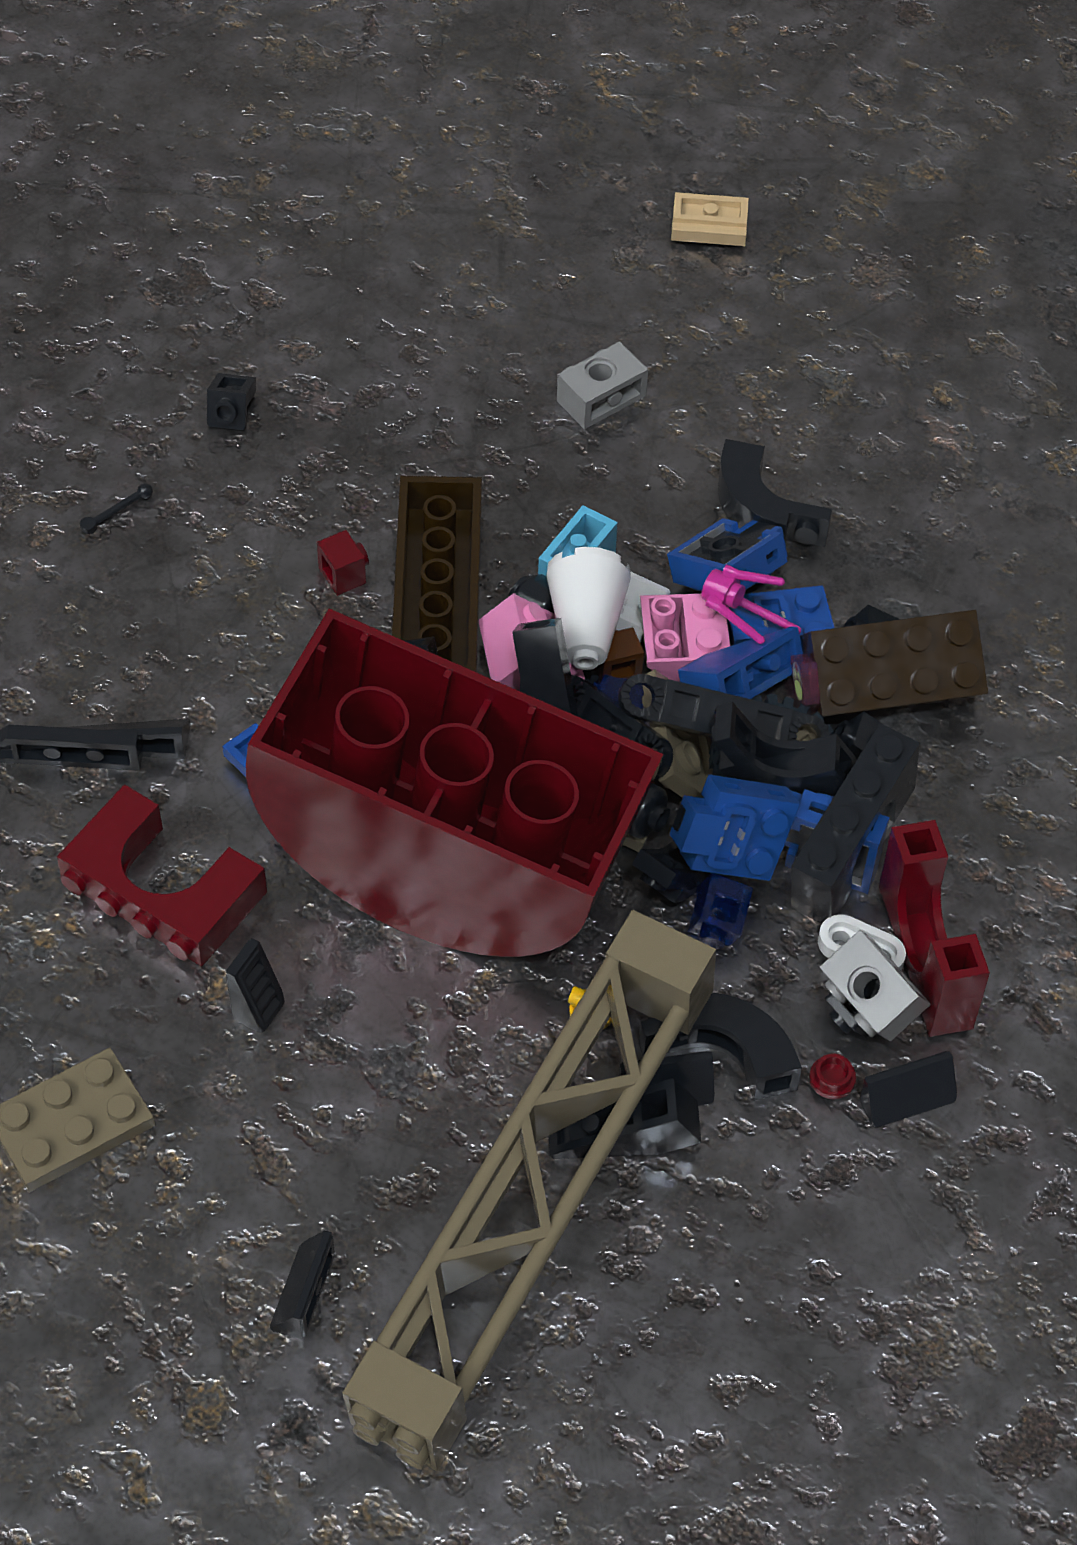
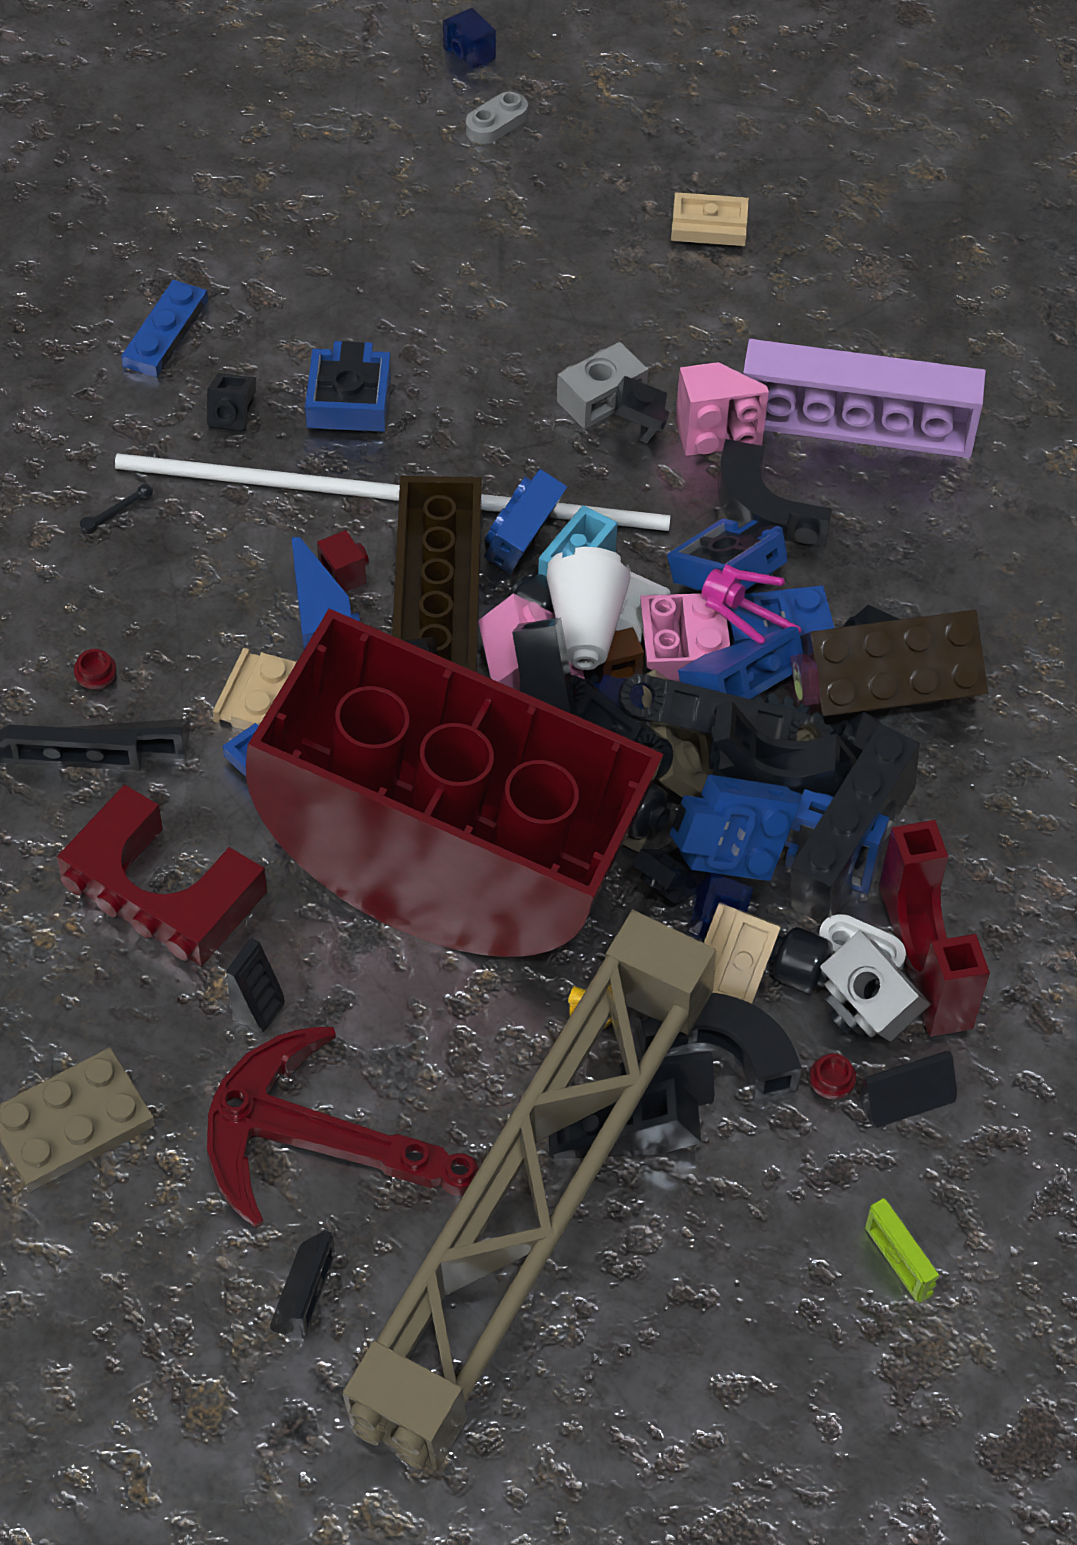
(94, 669): none -> dark red plate
(164, 328): none -> blue plate
(251, 688): none -> tan plate
(305, 1128): none -> dark red piece
(315, 590): none -> blue slope
(348, 387): none -> piece
(352, 487): none -> white piece
(470, 38): none -> clear blue brick
(496, 117): none -> light grey plate
(522, 519): none -> blue piece
(642, 405): none -> black bracket
(718, 406): none -> bright pink slope
(742, 950): none -> tan plate
(799, 959): none -> black head
(868, 397): none -> lavender brick
(901, 1251): none -> lime tile

